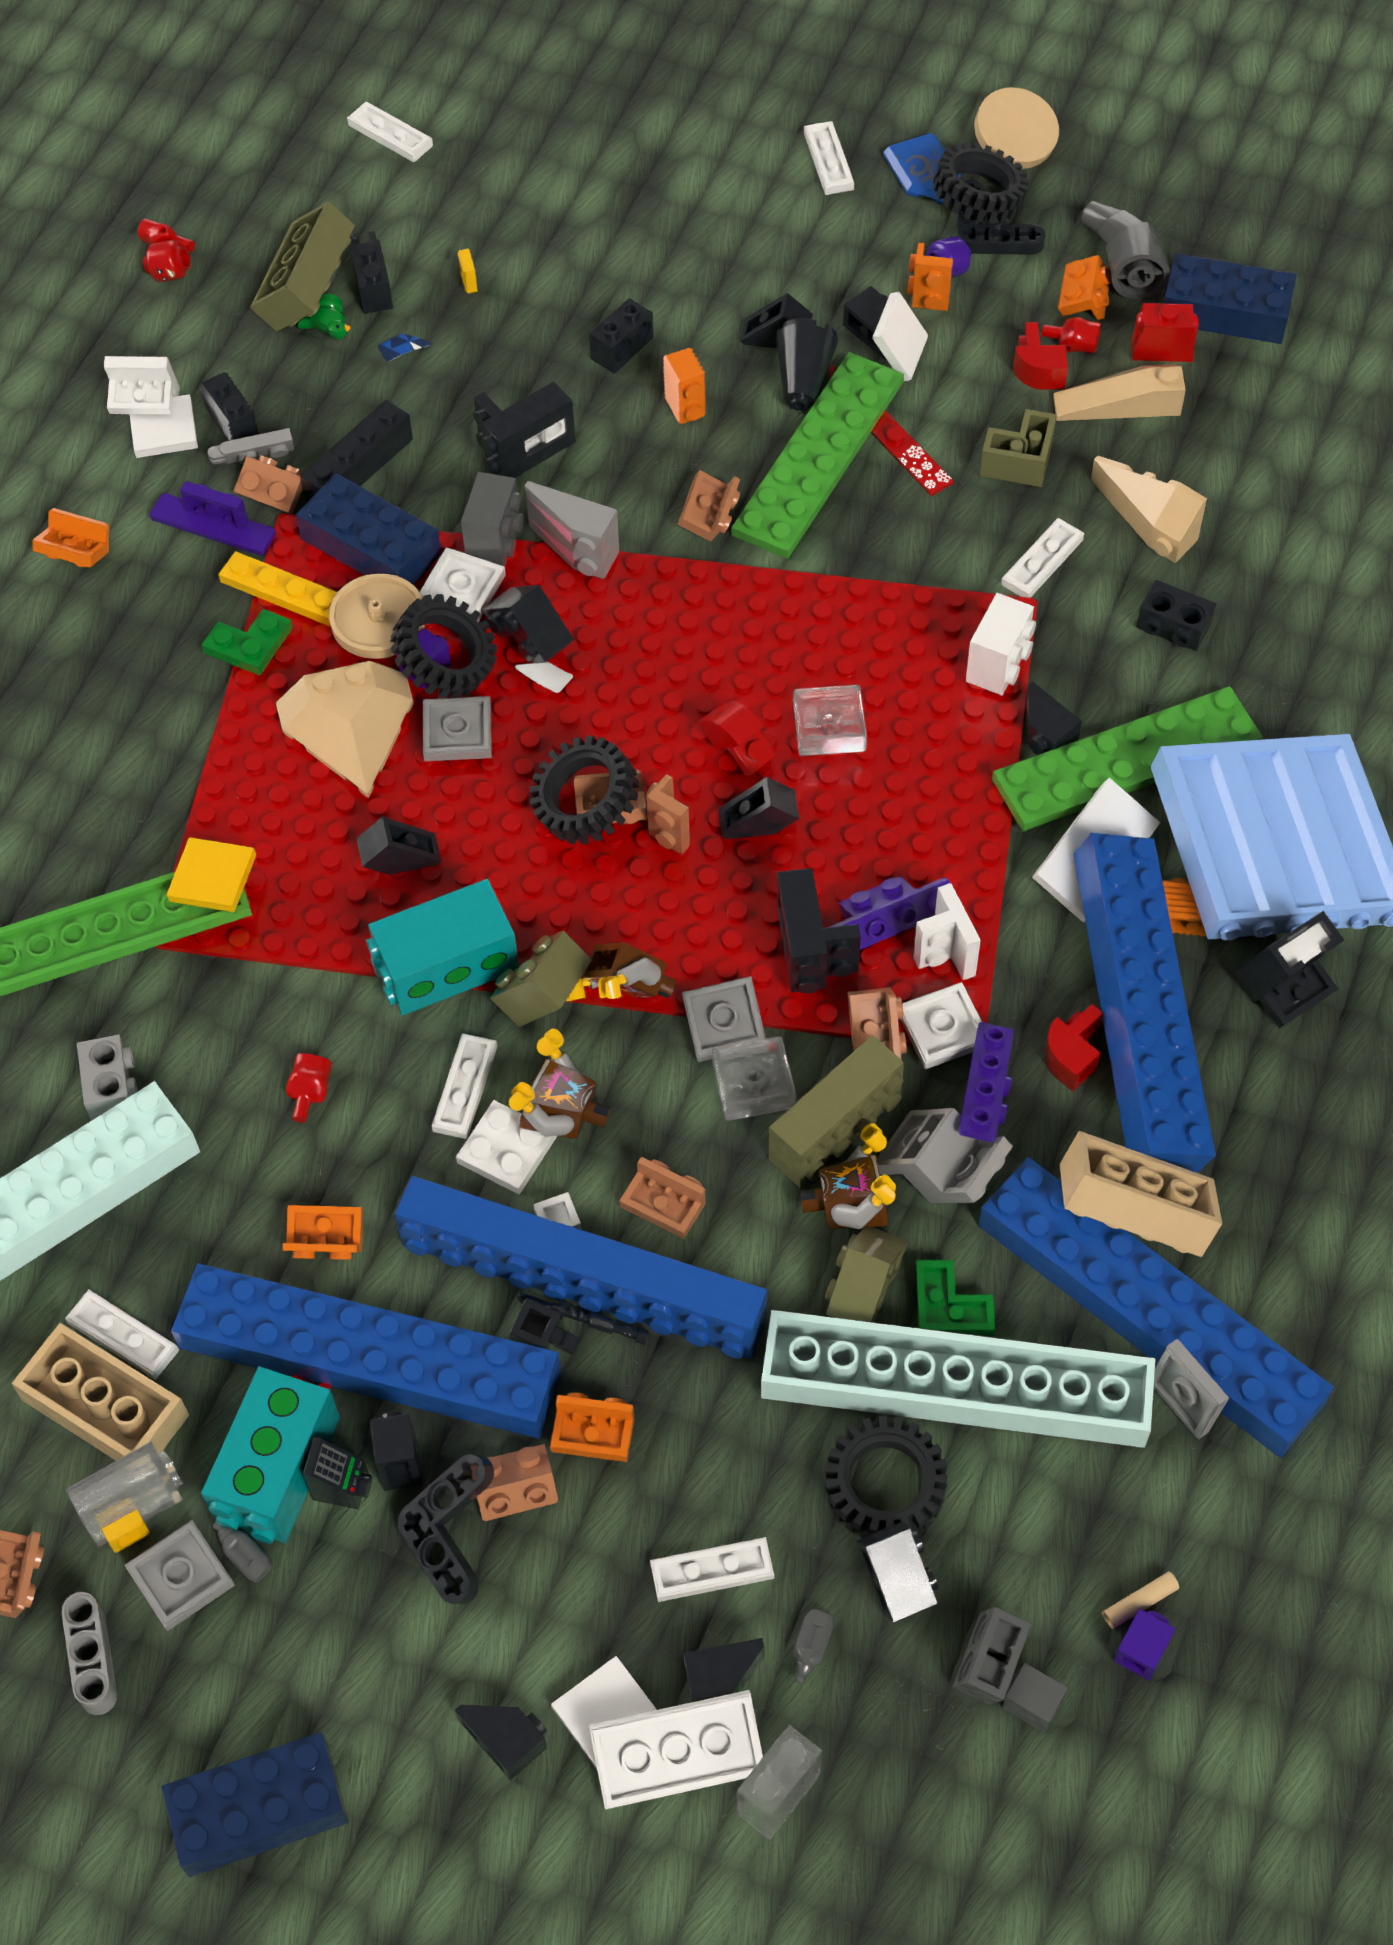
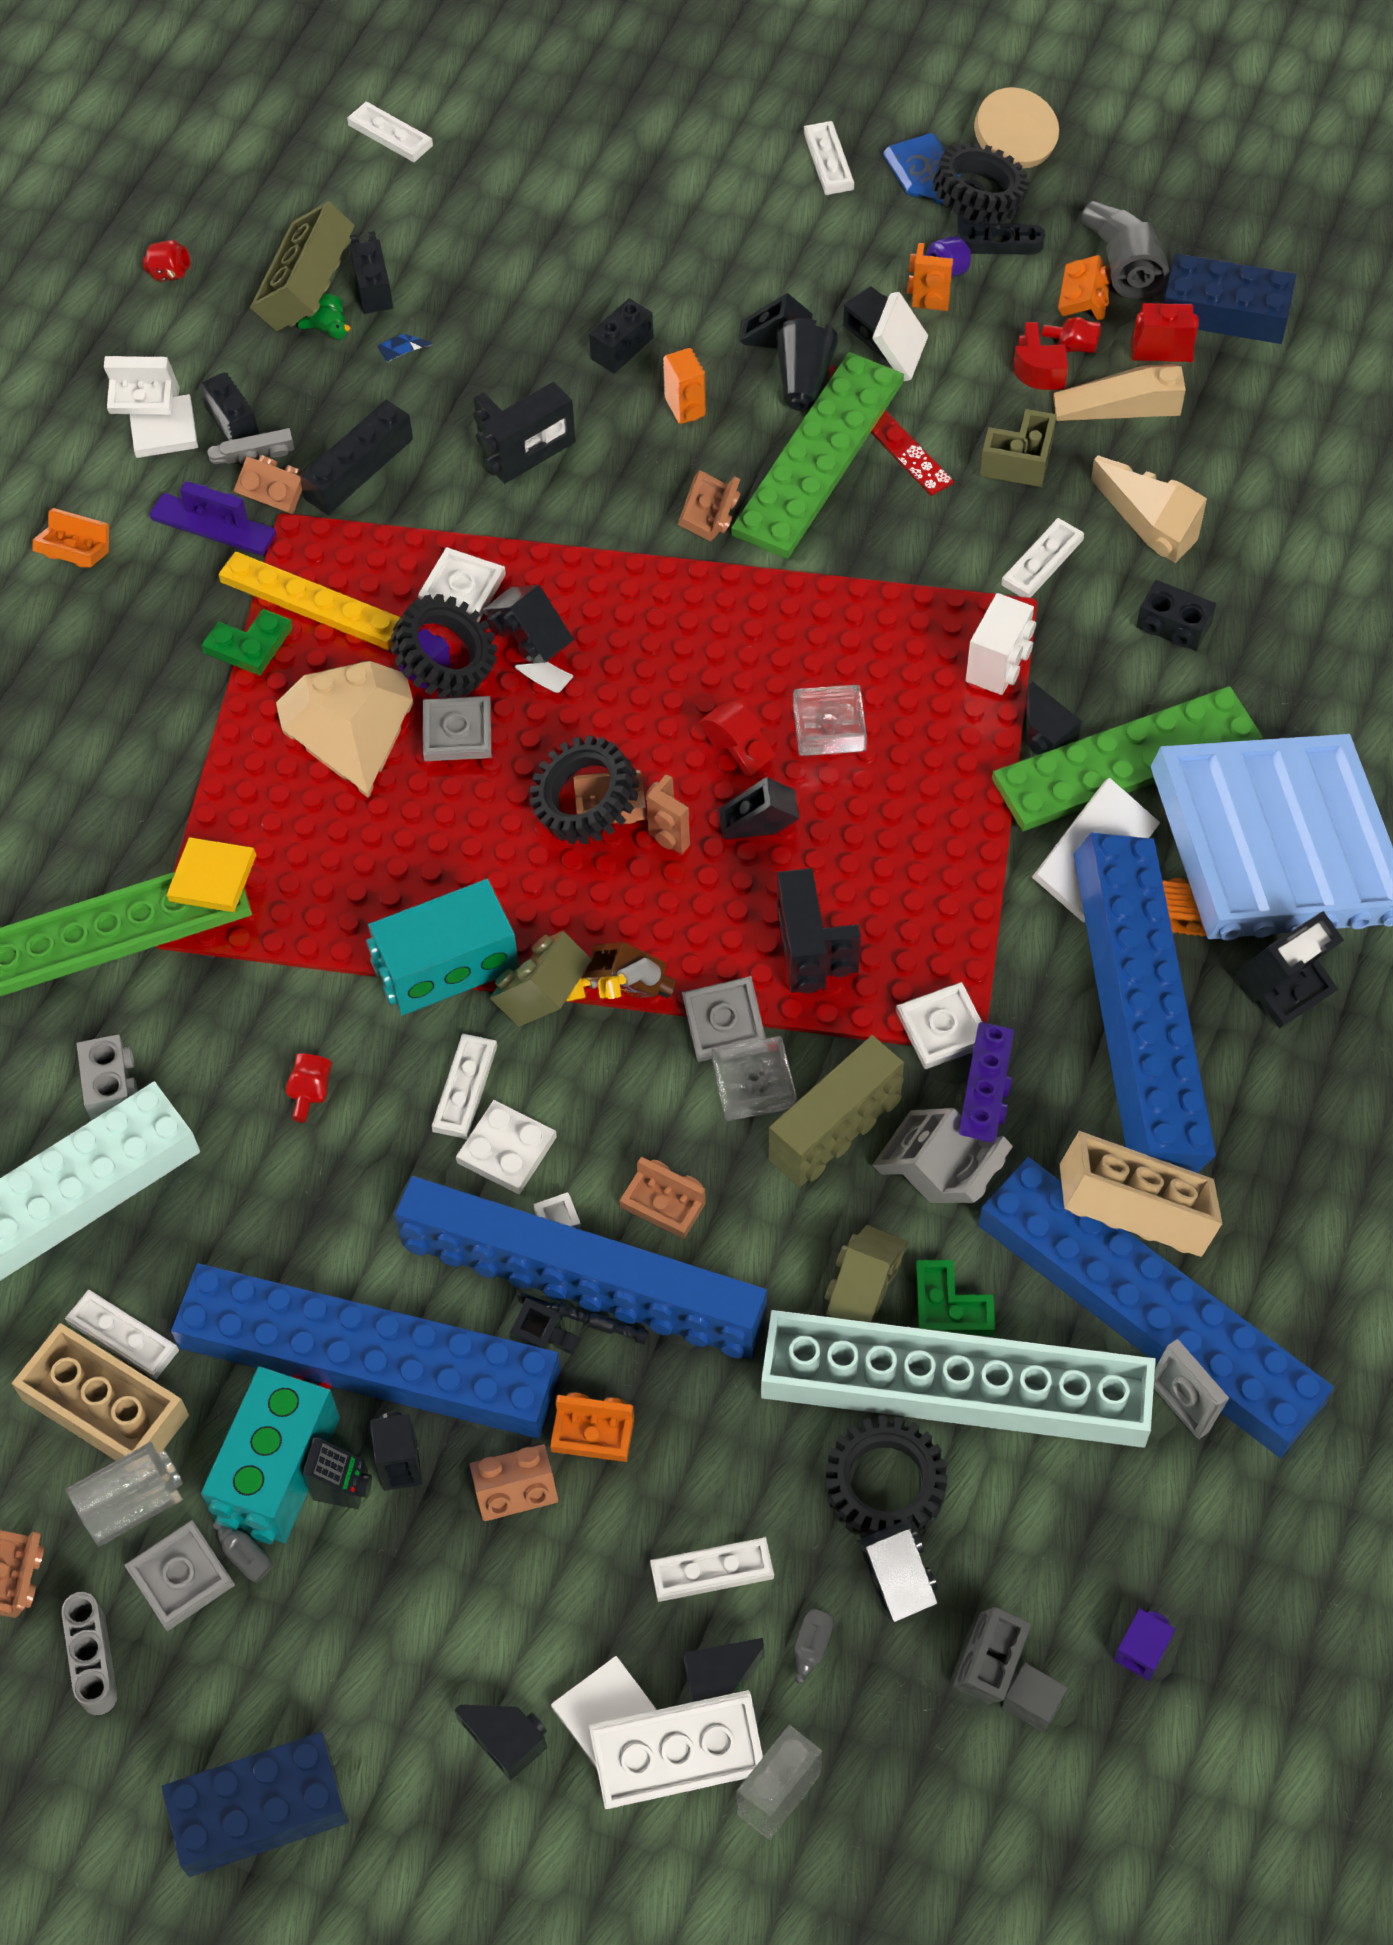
(125, 1531): yellow tile -> none
(154, 232): red piece -> none
(324, 1230): orange bracket -> none
(367, 531): dark blue brick -> none
(367, 611): tan piece -> none
(397, 847): black slope -> none
(433, 1522): black beam -> none
(467, 271): yellow tile -> none
(492, 518): dark grey brick -> none
(559, 1096): torso -> none
(574, 528): light grey slope -> none
(854, 1190): torso -> none
(877, 1014): nougat bracket -> none
(889, 908): dark purple bracket -> none
(947, 936): white bracket -> none
(1067, 1049): red brick -> none
(1142, 1599): tan piece -> none

